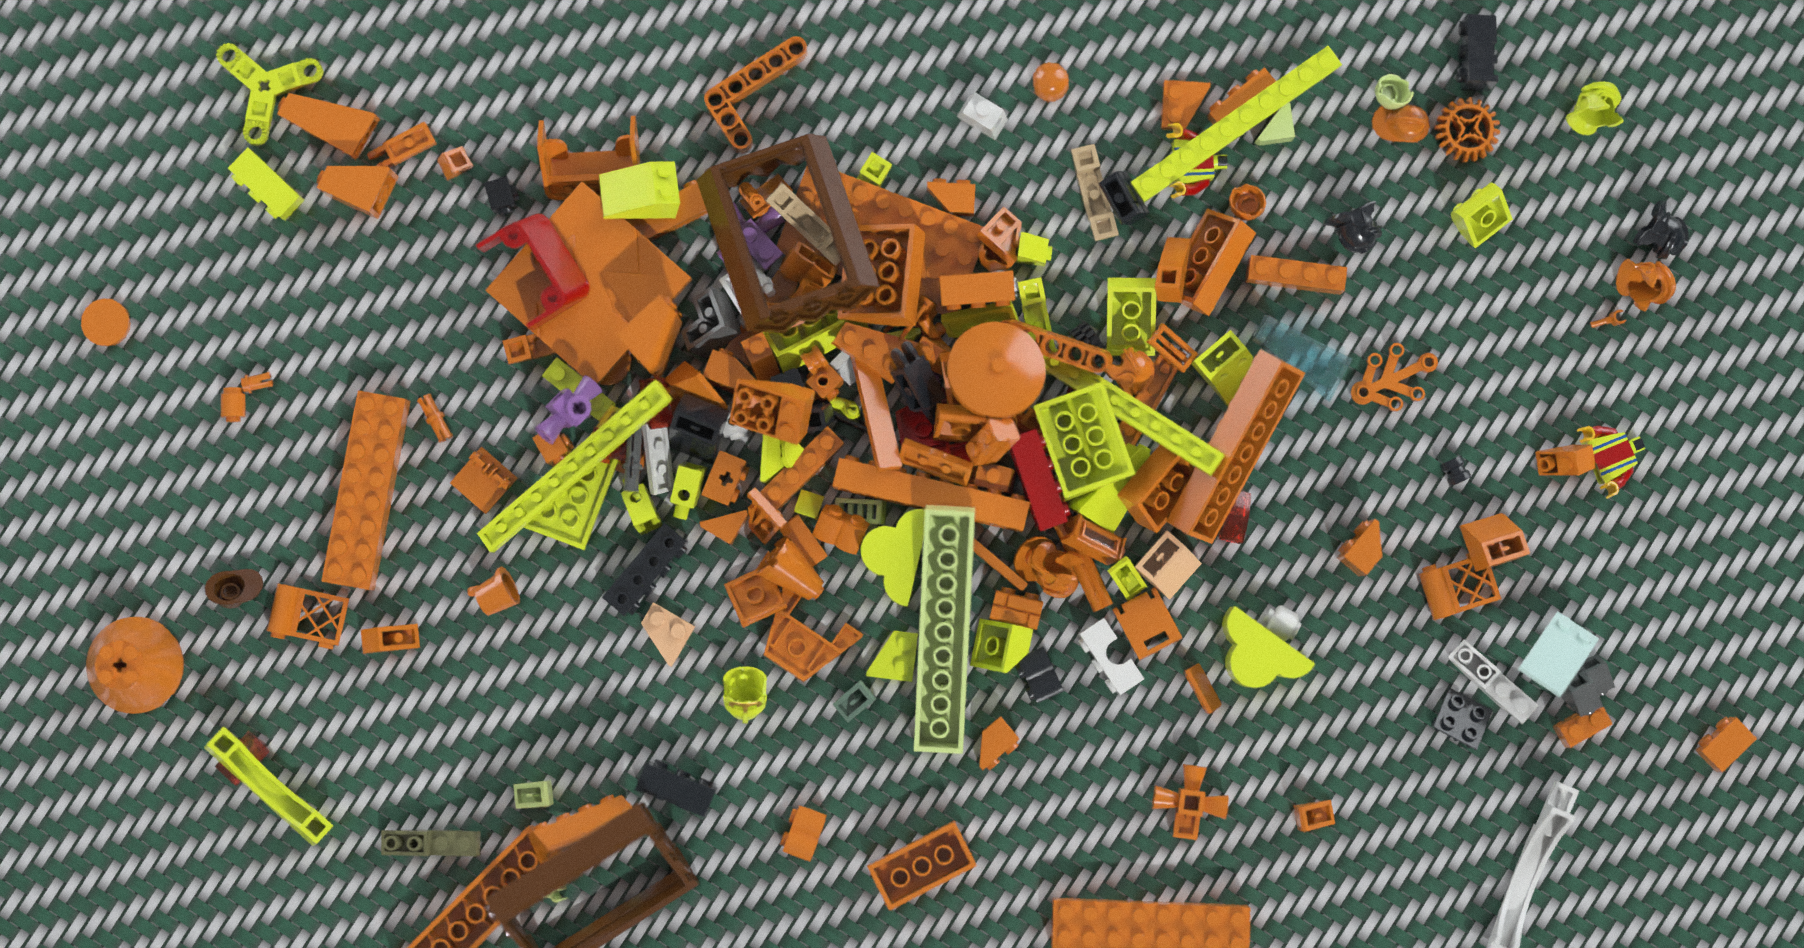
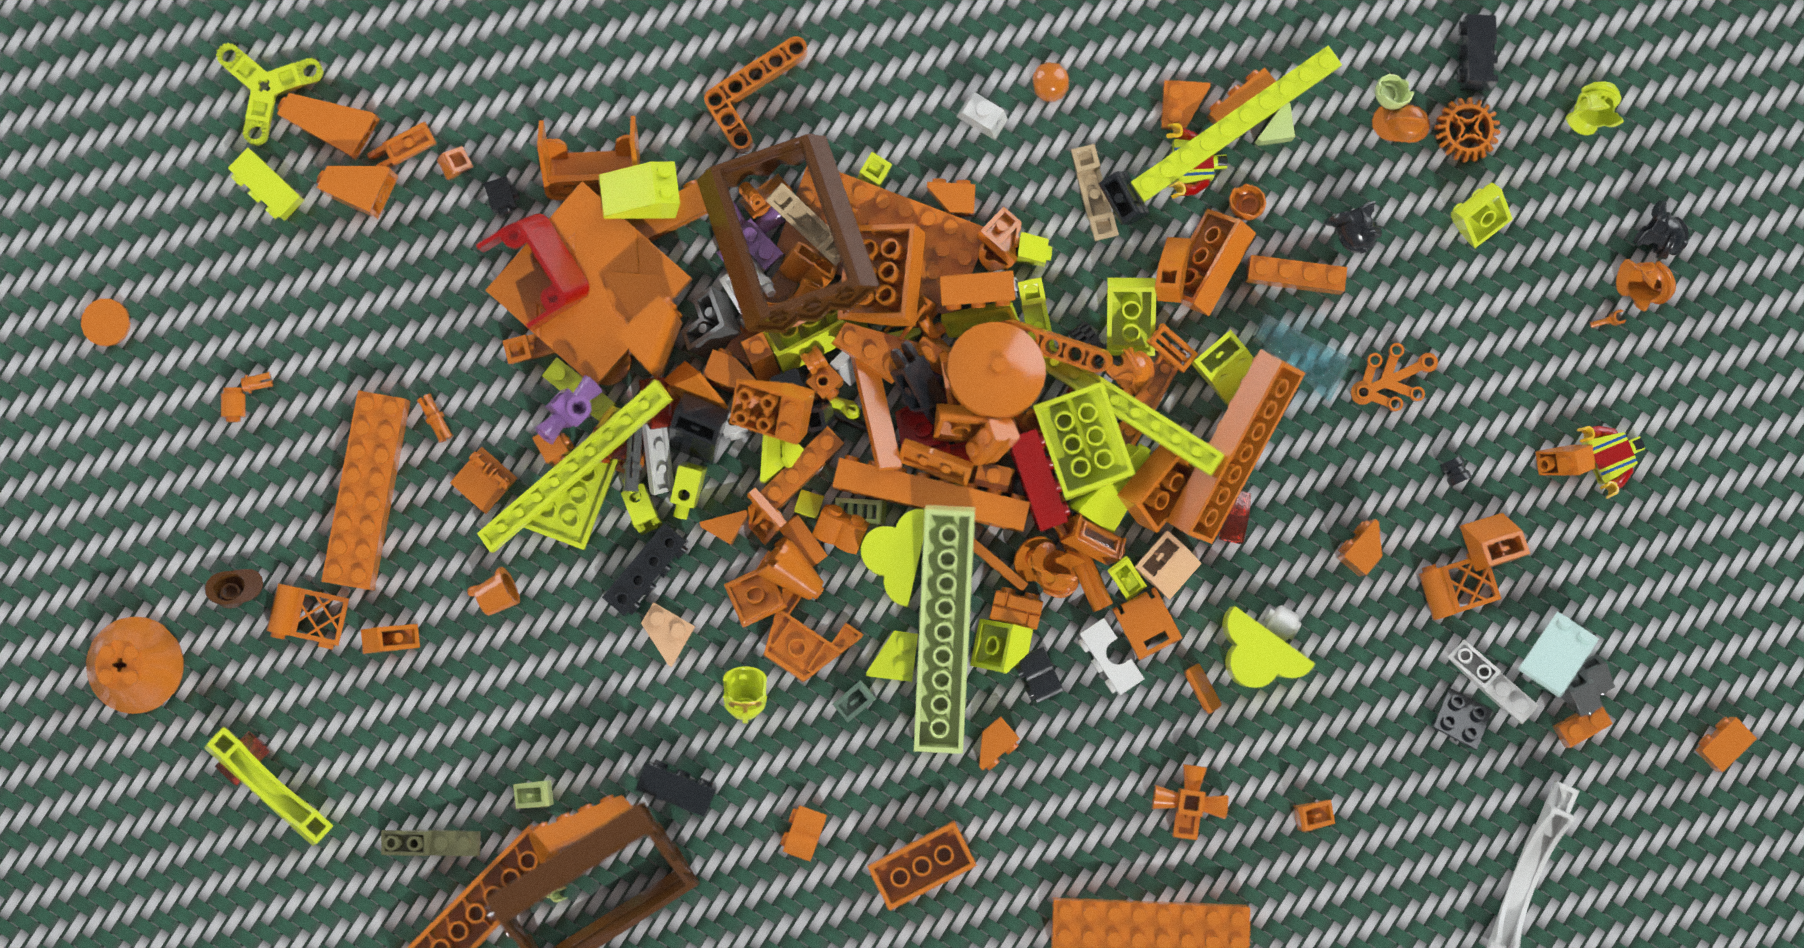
(725, 464): orange brick -> none

